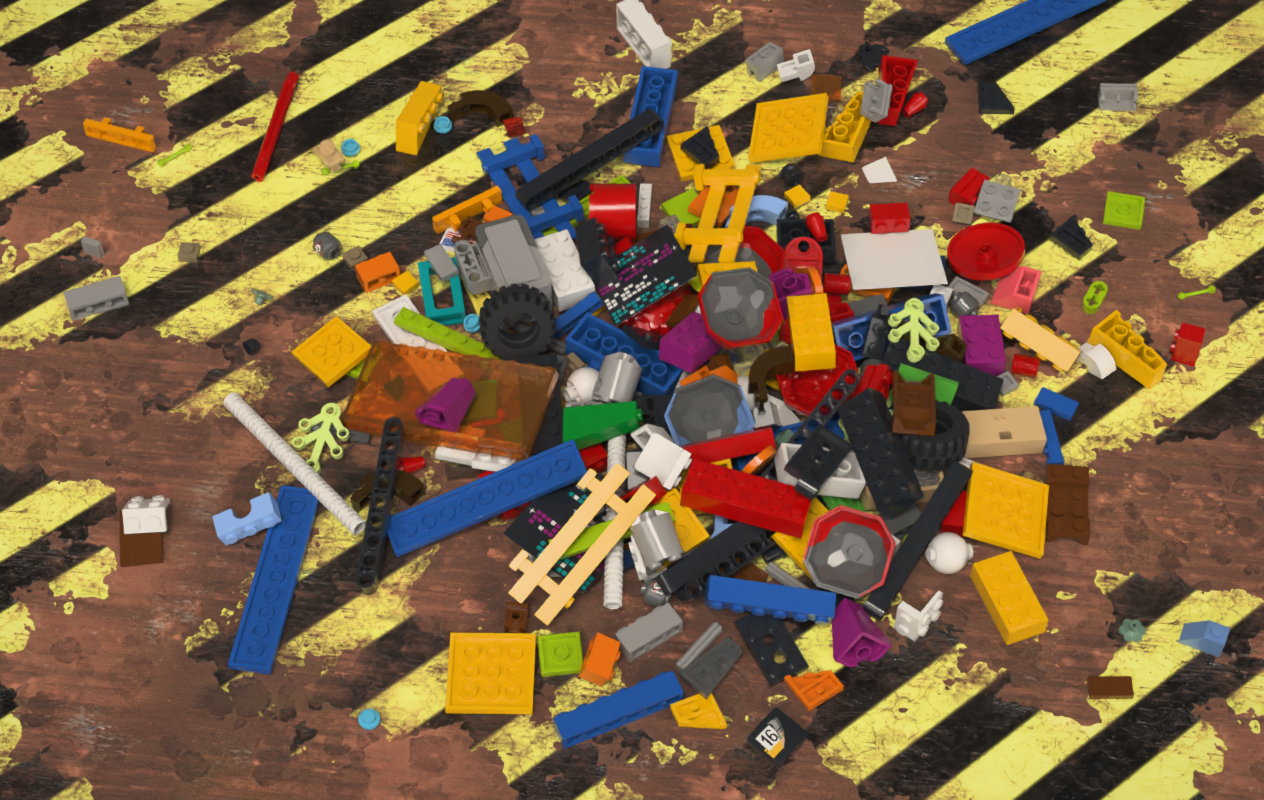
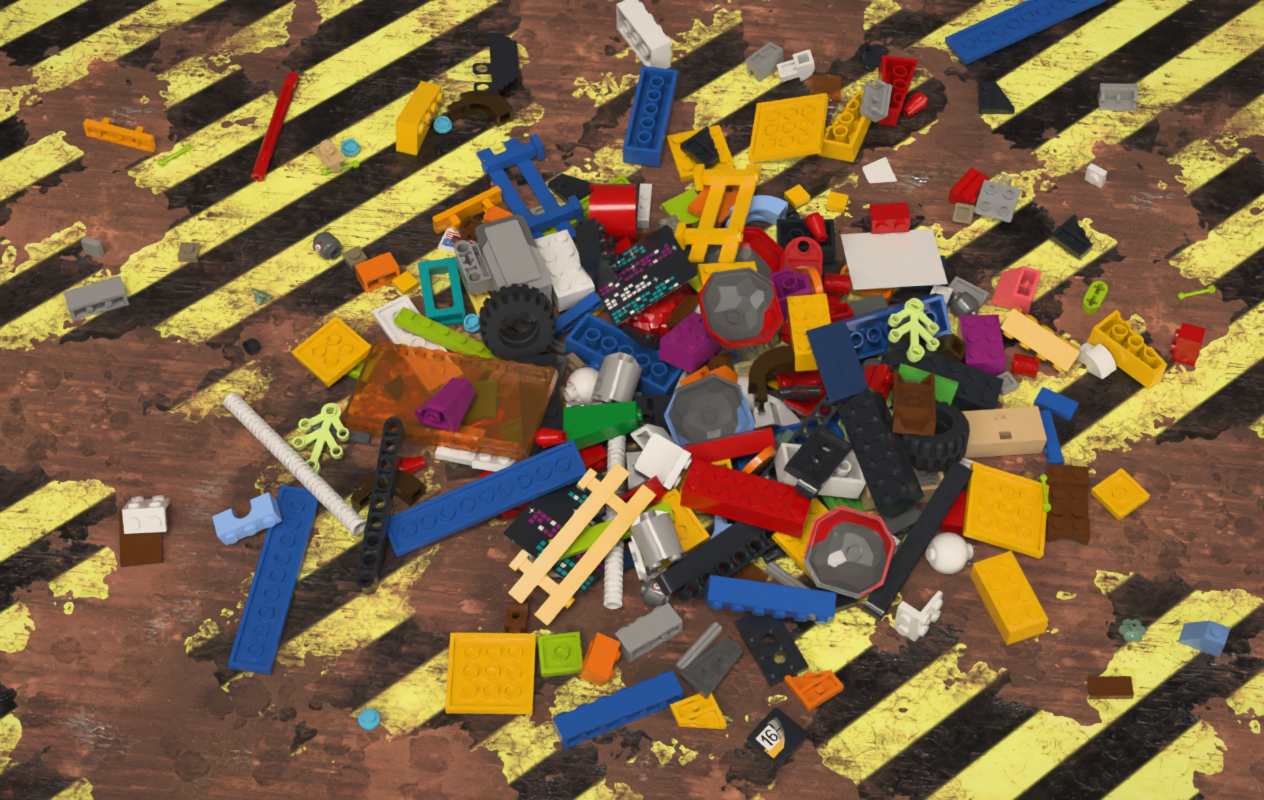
(441, 262): light grey tile -> none
(503, 62): none -> black piece
(514, 127): clear red tile -> none
(548, 437): none -> red cone
(589, 159): black beam -> none
(791, 174): black wheel -> none
(814, 391): none -> black pin
(837, 361): none -> dark blue tile
(856, 635): magenta slope -> none
(876, 333): black hinge -> none
(986, 251): red dish -> none
(1046, 507): none -> lime hinge
(1095, 175): none -> white plate
(1120, 494): none -> yellow plate
(1124, 210): lime tile -> none

